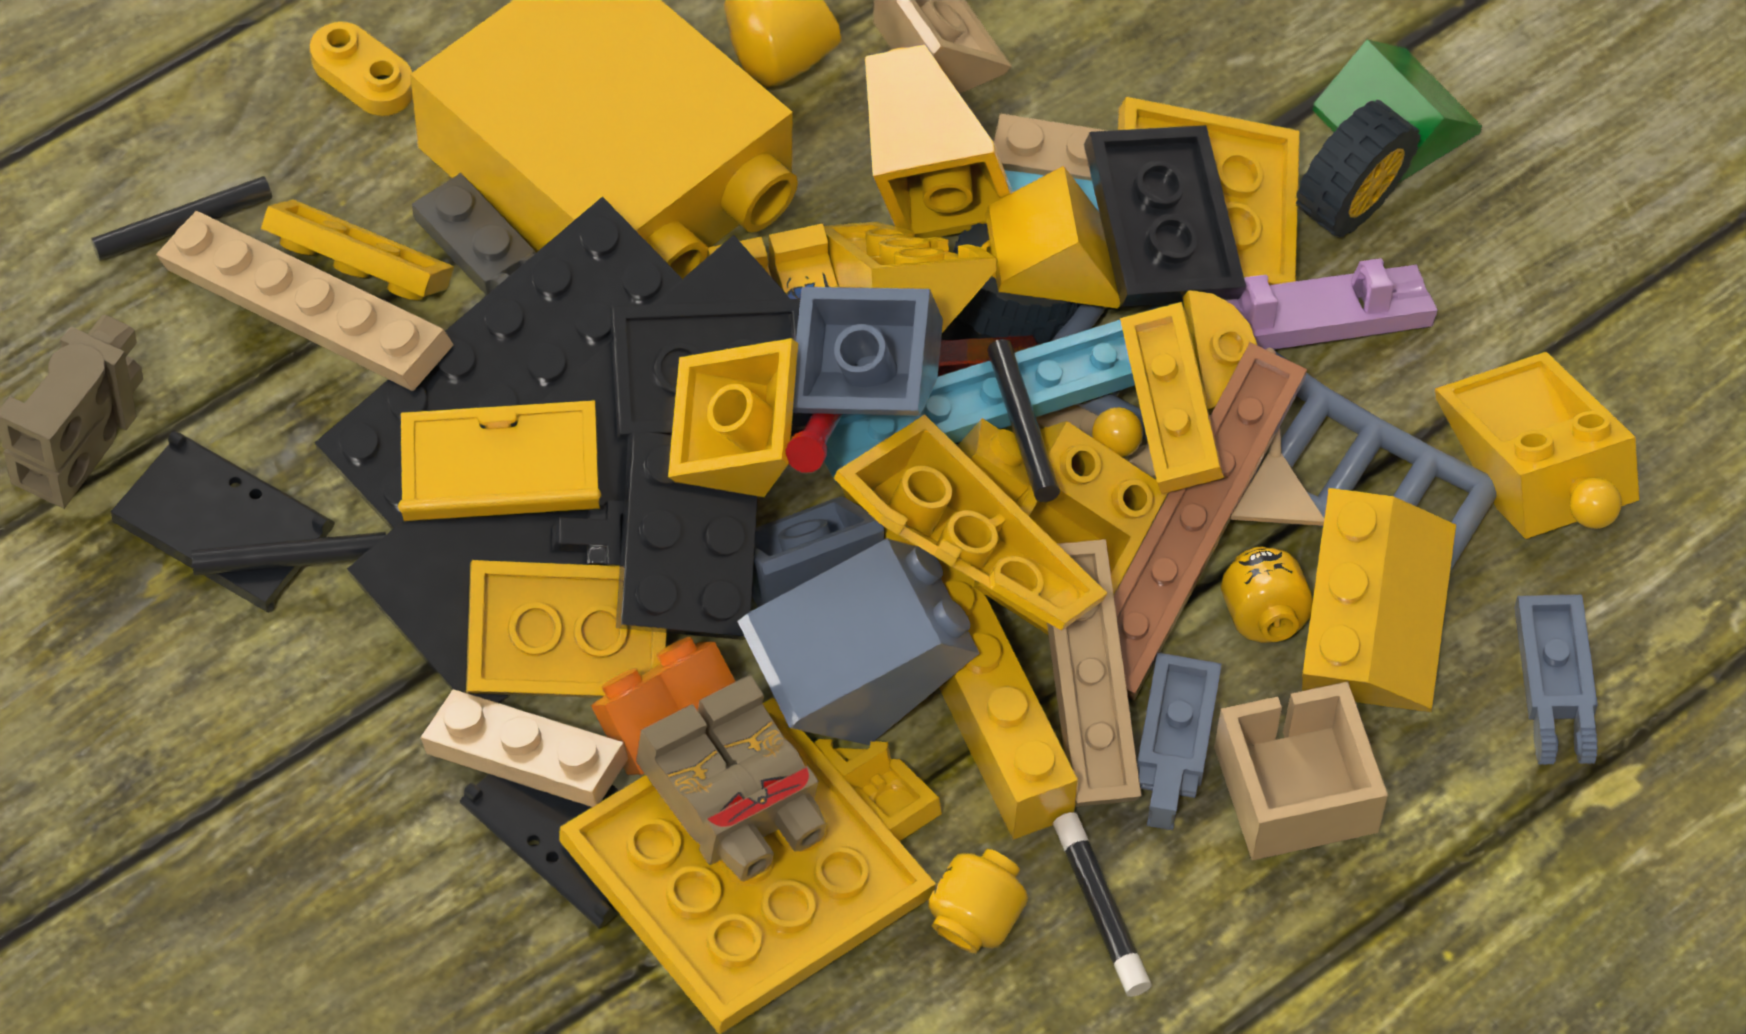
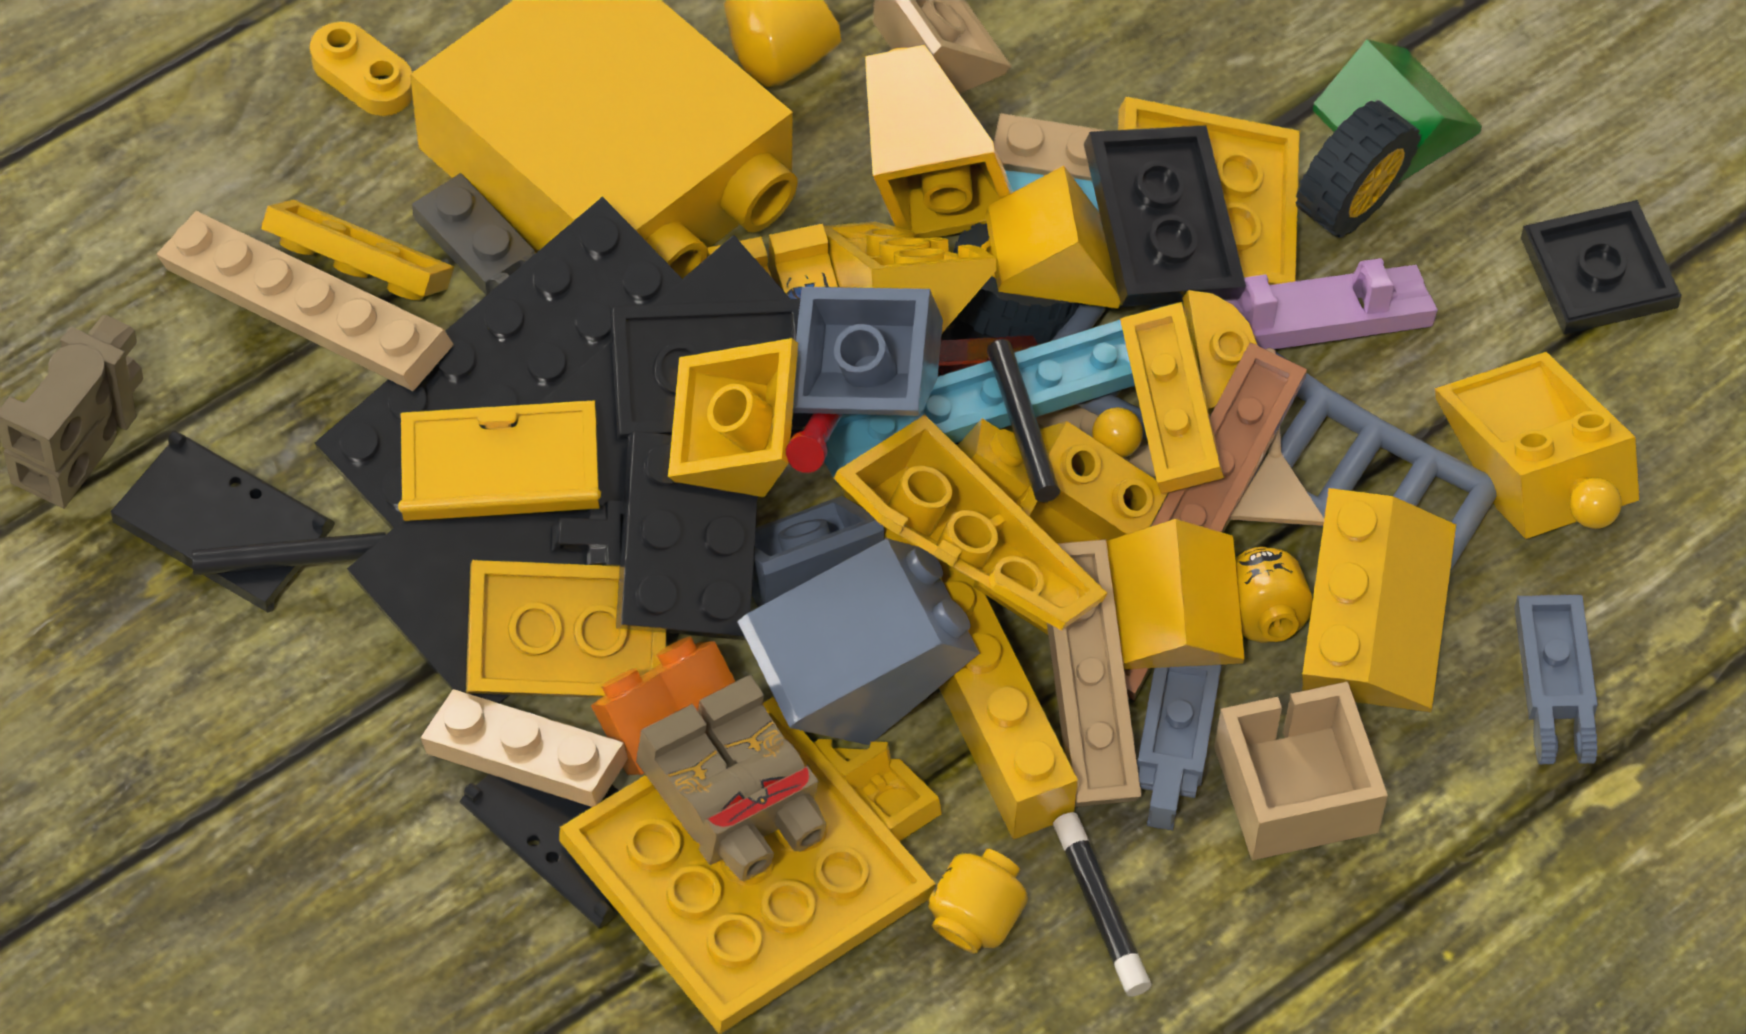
(169, 221): black bar -> none
(1176, 596): none -> yellow slope
(1600, 267): none -> black tile

